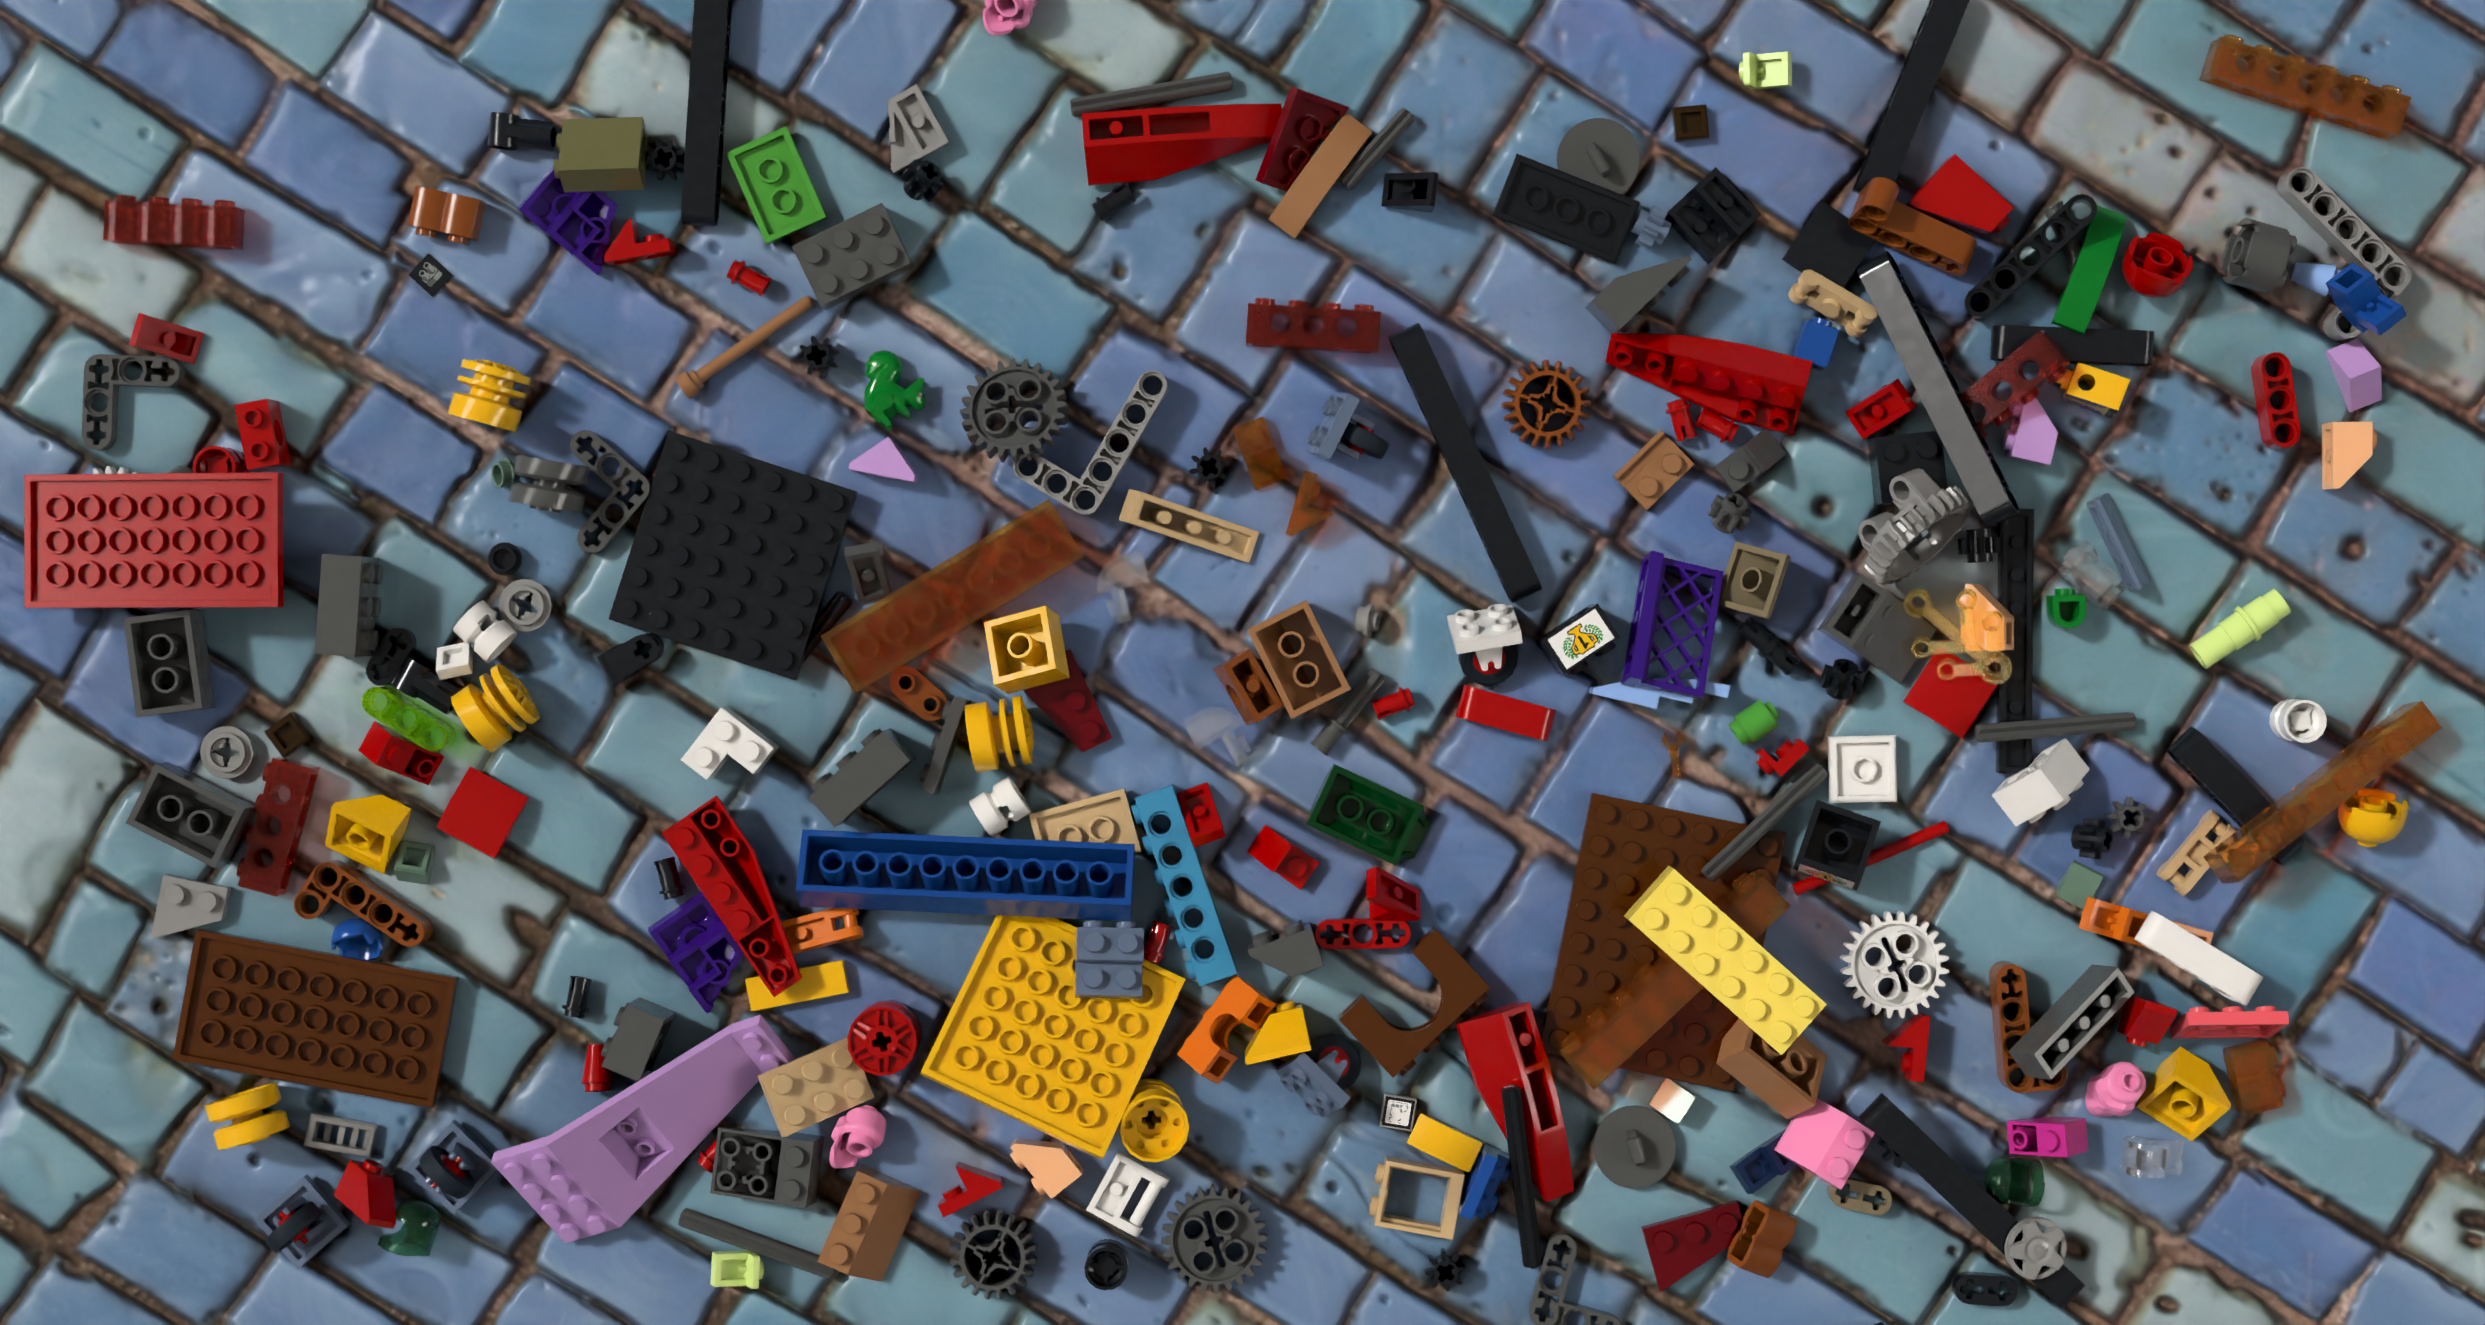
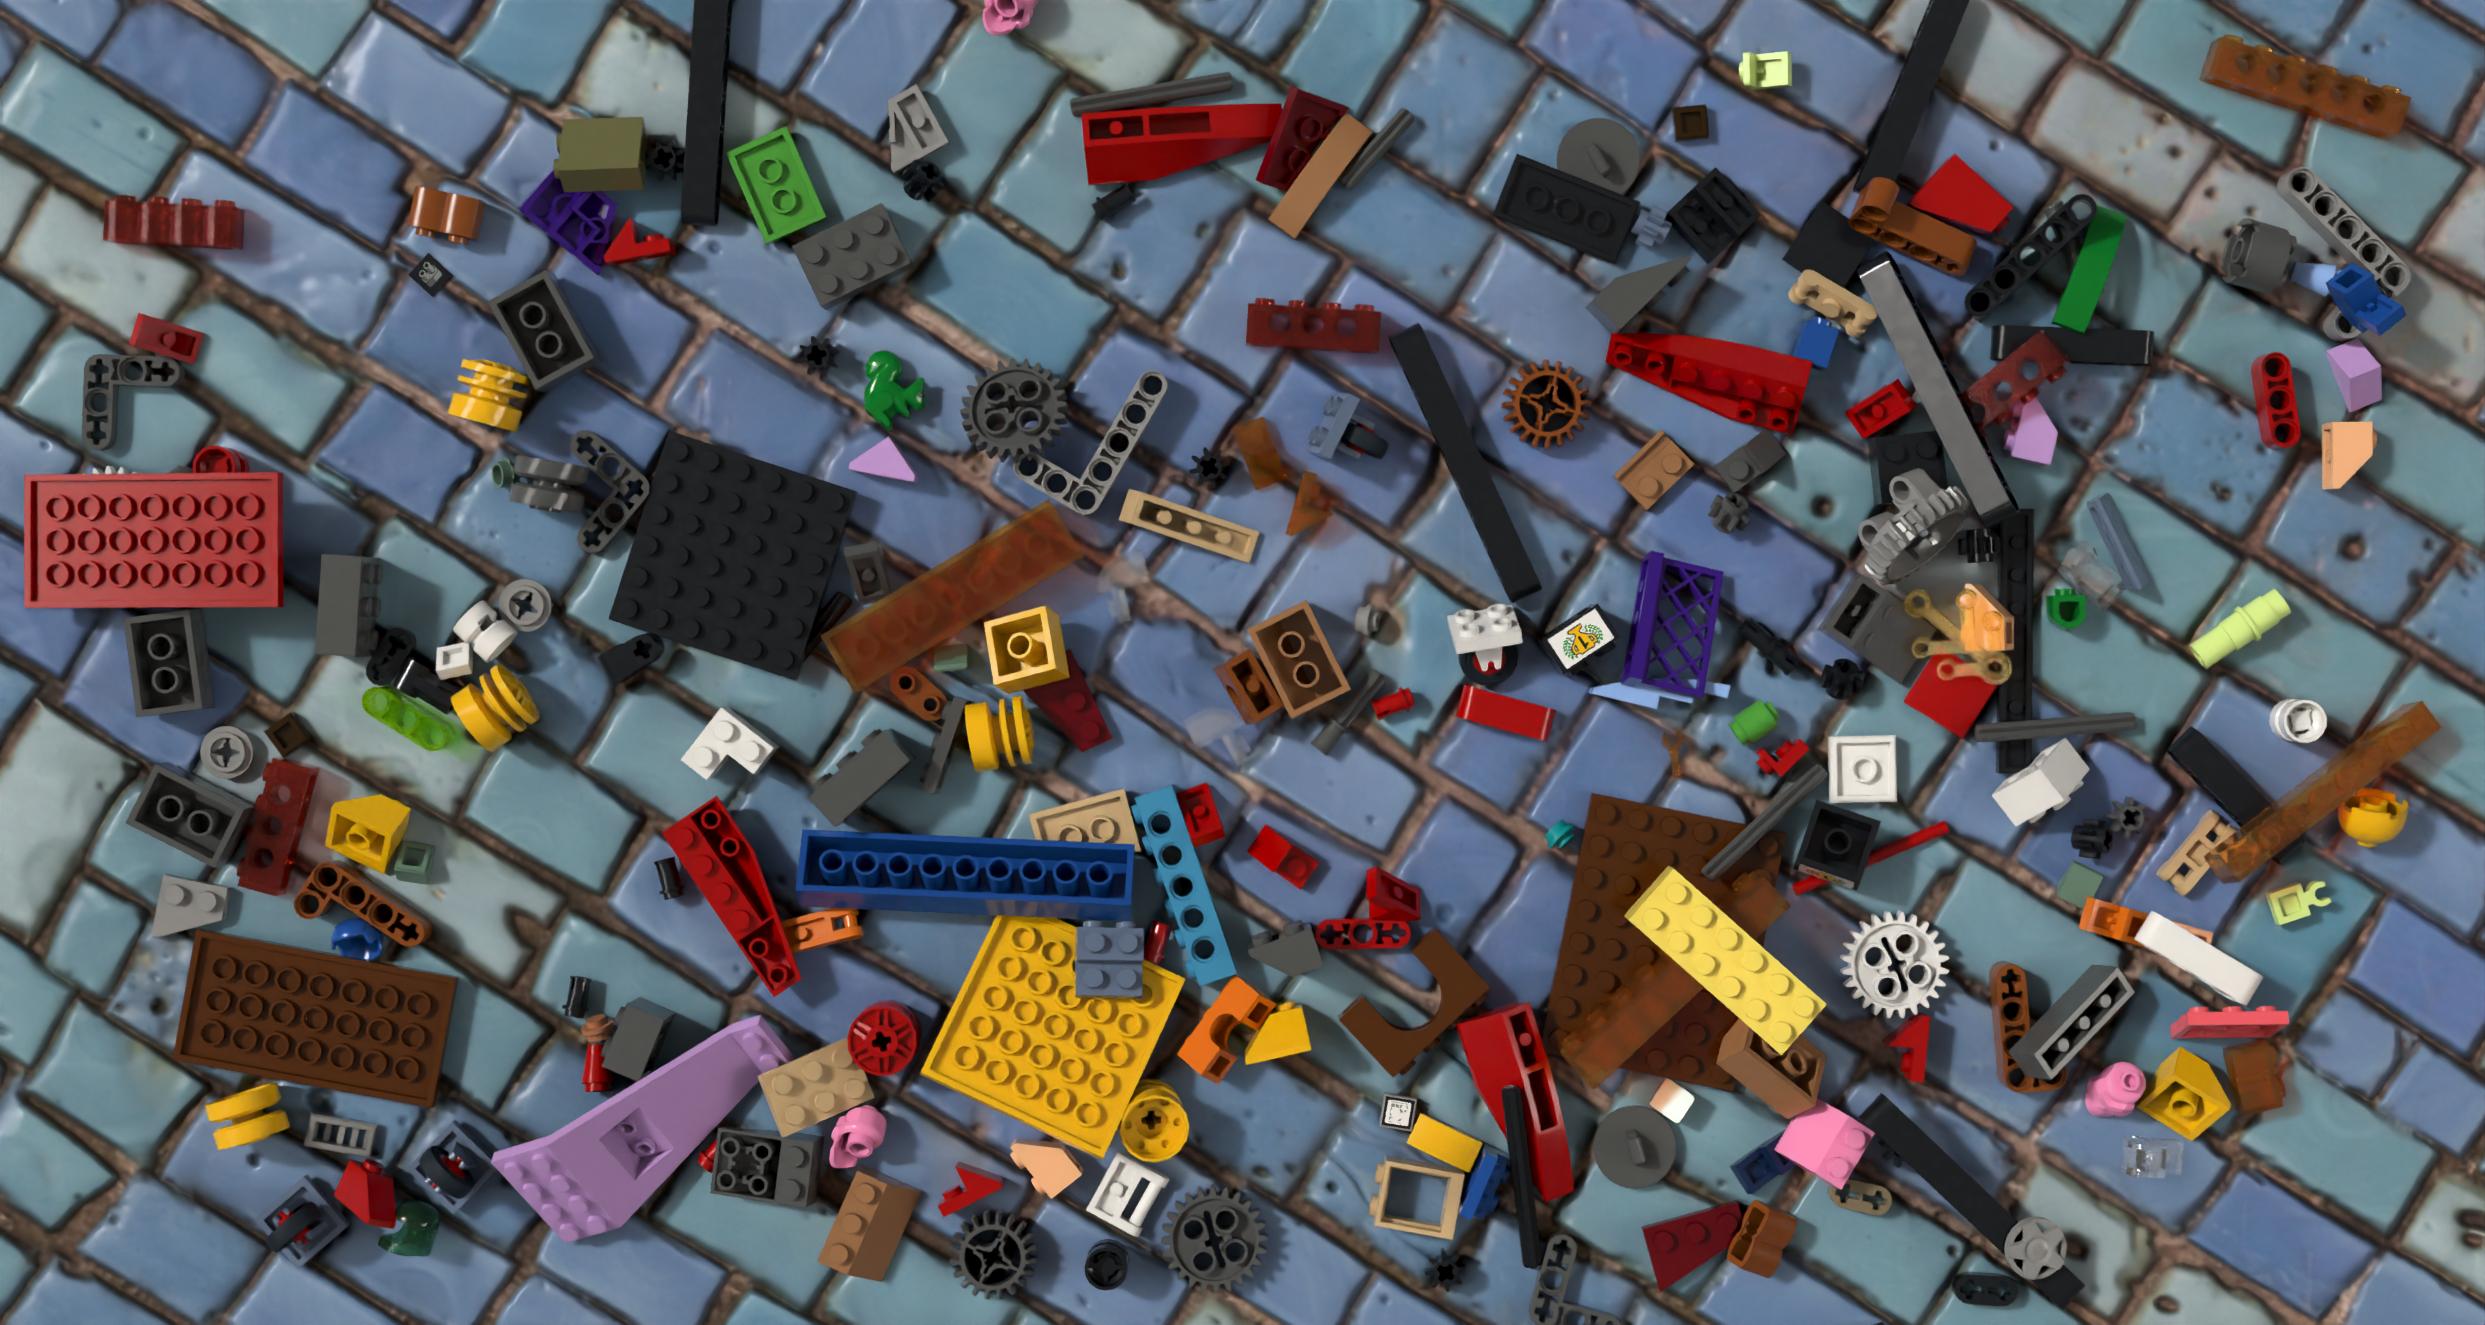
(262, 435): red brick -> none
(399, 754): red slope -> none
(482, 813): red slope -> none
(505, 558): black plate -> none
(512, 132): black piece -> none
(544, 331): none -> dark grey brick
(598, 1028): none -> nougat plate
(693, 381): medium nougat piece -> none
(698, 948): dark purple slope -> none
(736, 1269): yellowish green bracket -> none
(748, 277): red pin -> none
(754, 1242): dark grey axle -> none
(816, 982): yellow tile -> none
(951, 658): none -> sand green slope
(988, 808): white wheel -> none
(1323, 1073): sand blue plate -> none
(1368, 816): dark green slope -> none
(1410, 191): black slope -> none
(1560, 835): none -> teal plate
(1681, 417): red pin -> none
(1717, 425): red pin -> none
(1753, 580): dark tan slope -> none
(2008, 1178): clear green helmet -> none
(2048, 1136): dark pink slope -> none
(2105, 389): yellow torso -> none
(2145, 1020): red slope -> none
(2156, 265): red cylinder -> none
(2292, 901): none -> yellowish green plate

